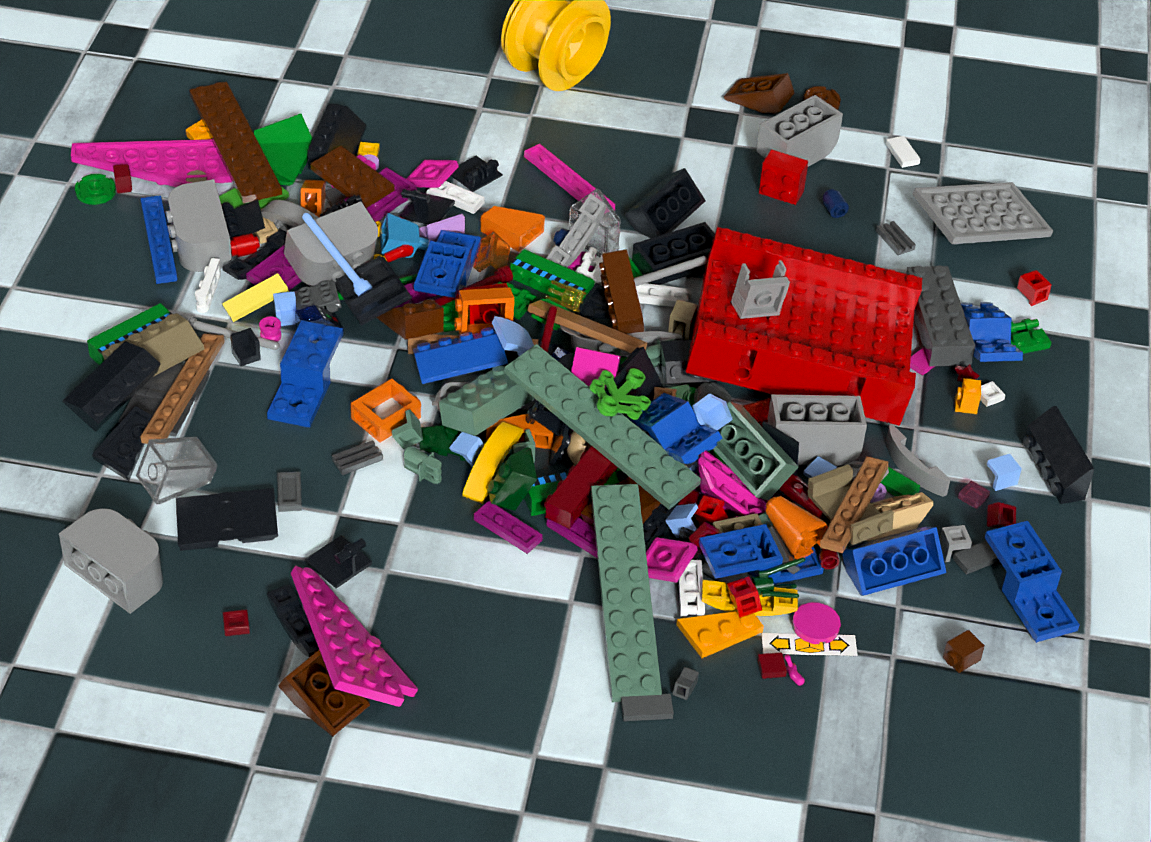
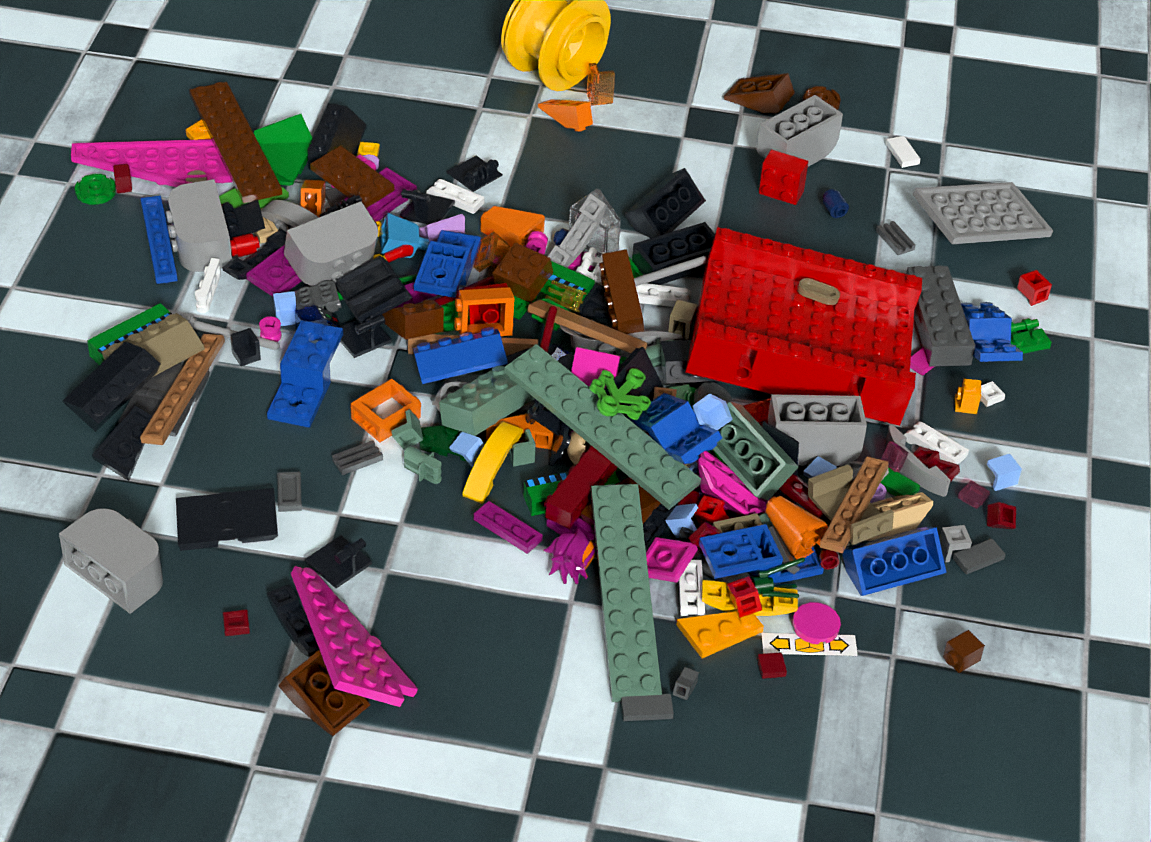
(175, 467): clear slope -> none
(254, 297): light yellow tile -> none
(360, 285): light blue piece -> none
(364, 337): none -> black plate
(432, 173): dark pink tile -> none
(512, 335): light blue slope -> none
(513, 480): dark green slope -> none
(523, 272): none -> reddish brown brick
(537, 241): none -> dark pink wheel
(560, 172): dark pink plate -> none
(569, 113): none -> orange slope
(571, 555): none -> magenta hair
(600, 86): none -> clear orange panel
(760, 296): light grey piece -> none
(792, 671): dark pink piece -> none
(818, 291): none -> dark tan tile
(895, 456): none -> clear pink tile
(931, 458): none -> dark red slope
(934, 440): none -> white plate
(966, 373): dark red piece -> none
(1031, 581): blue bracket -> none
(1059, 456): black slope -> none

